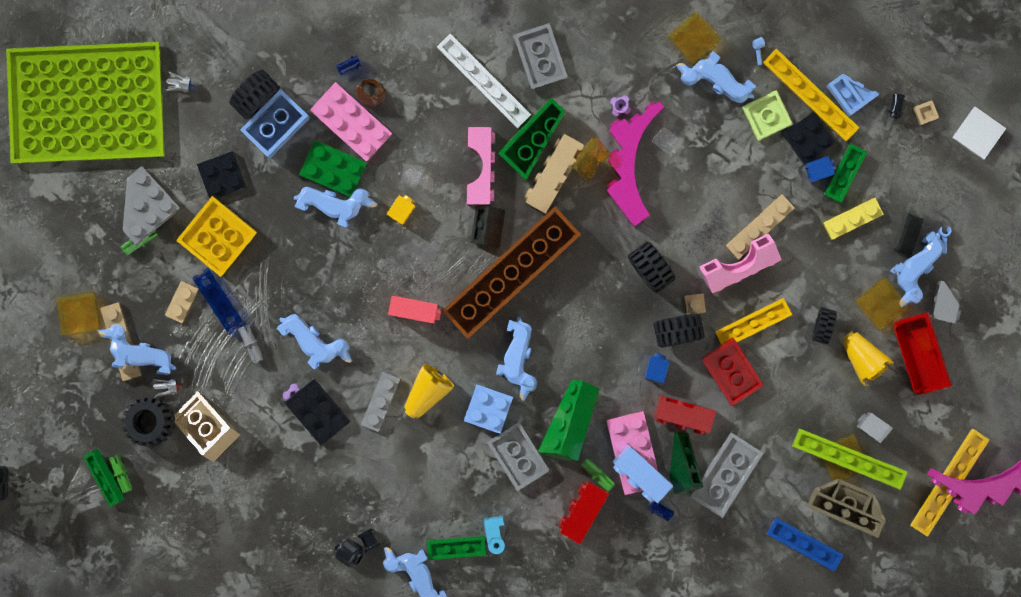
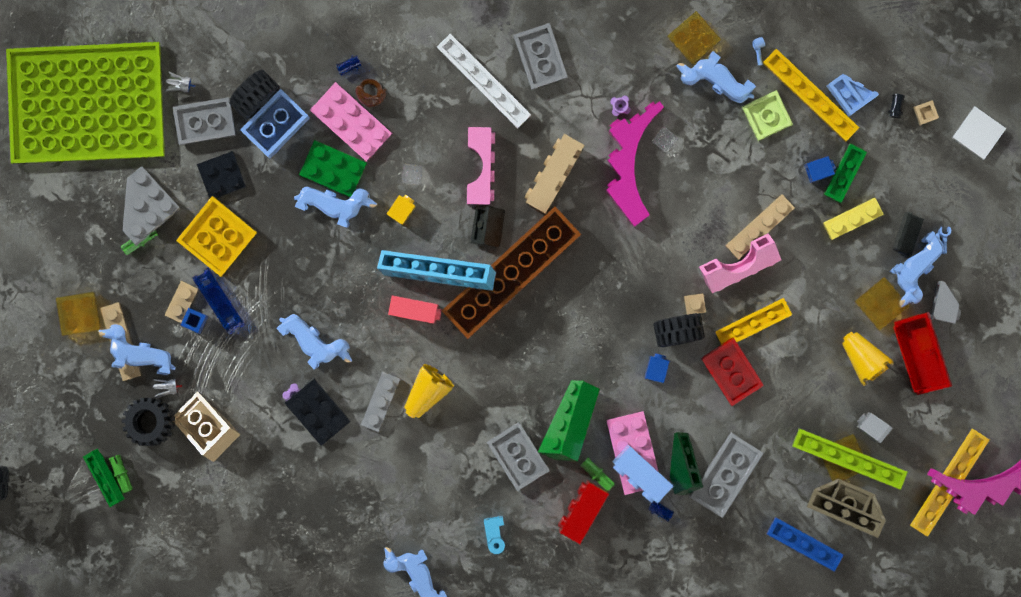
(194, 320): none -> blue brick
(204, 121): none -> light grey plate
(250, 344): light grey axle -> none
(349, 552): black head -> none
(369, 540): black bush -> none
(436, 270): none -> medium azure brick
(456, 547): green plate -> none
(488, 408): light blue brick -> none
(515, 358): light blue animal -> none
(528, 143): green wedge -> none
(590, 158): clear yellow plate -> none
(651, 267): black tyre -> none
(684, 415): red wedge -> none
(808, 138): black plate -> none
(824, 325): black tyre -> none

